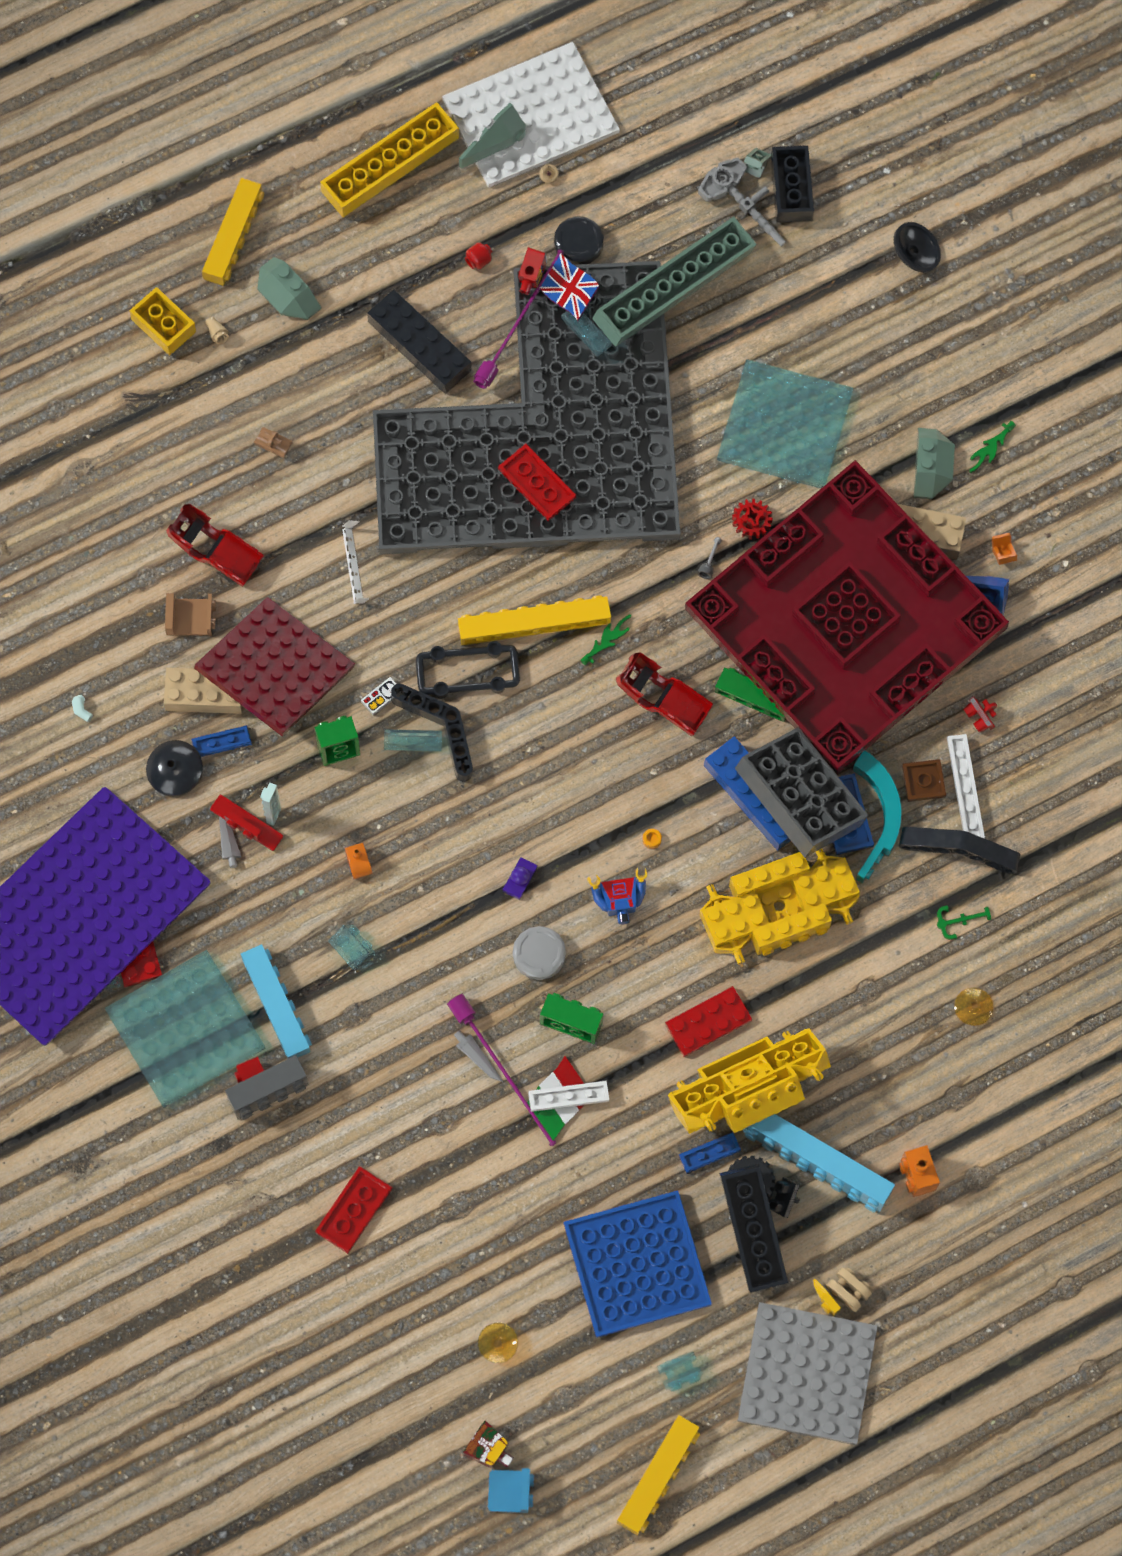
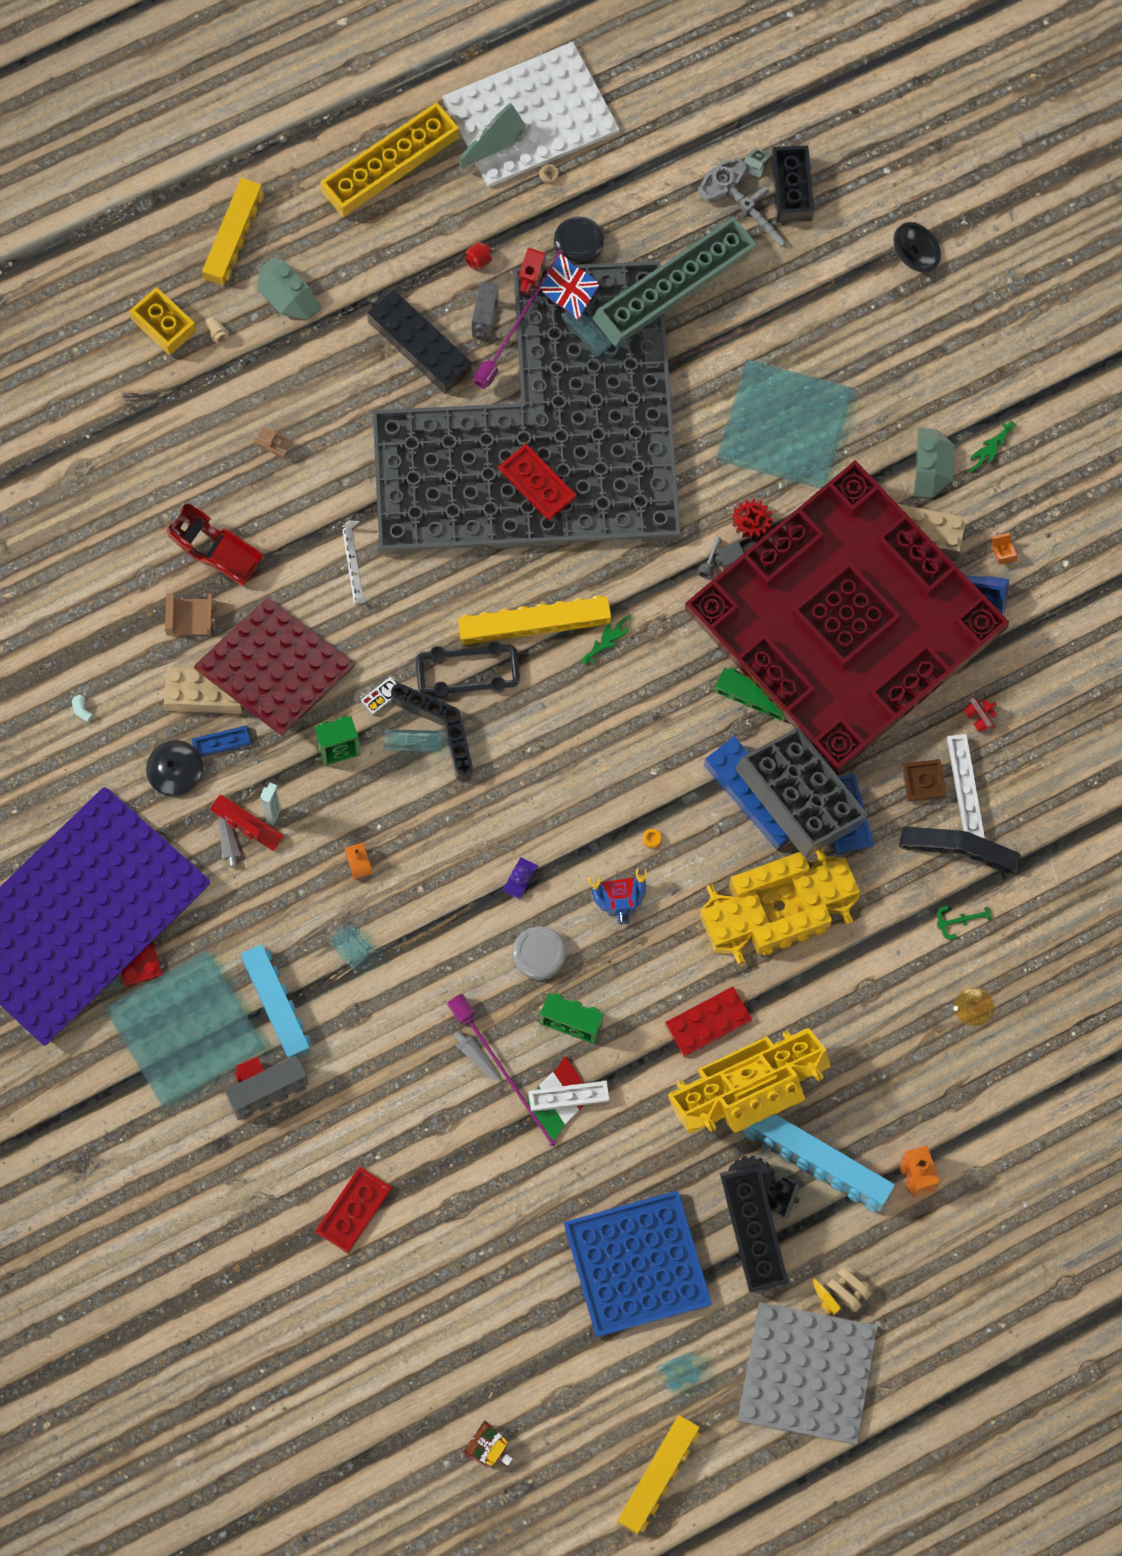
(485, 311): none -> flat silver window
(498, 1332): clear yellow dish -> none
(510, 1491): dark azure bracket -> none
(677, 702): red piece -> none
(709, 1152): blue tile -> none
(728, 554): none -> dark grey brick
(880, 780): teal arch -> none

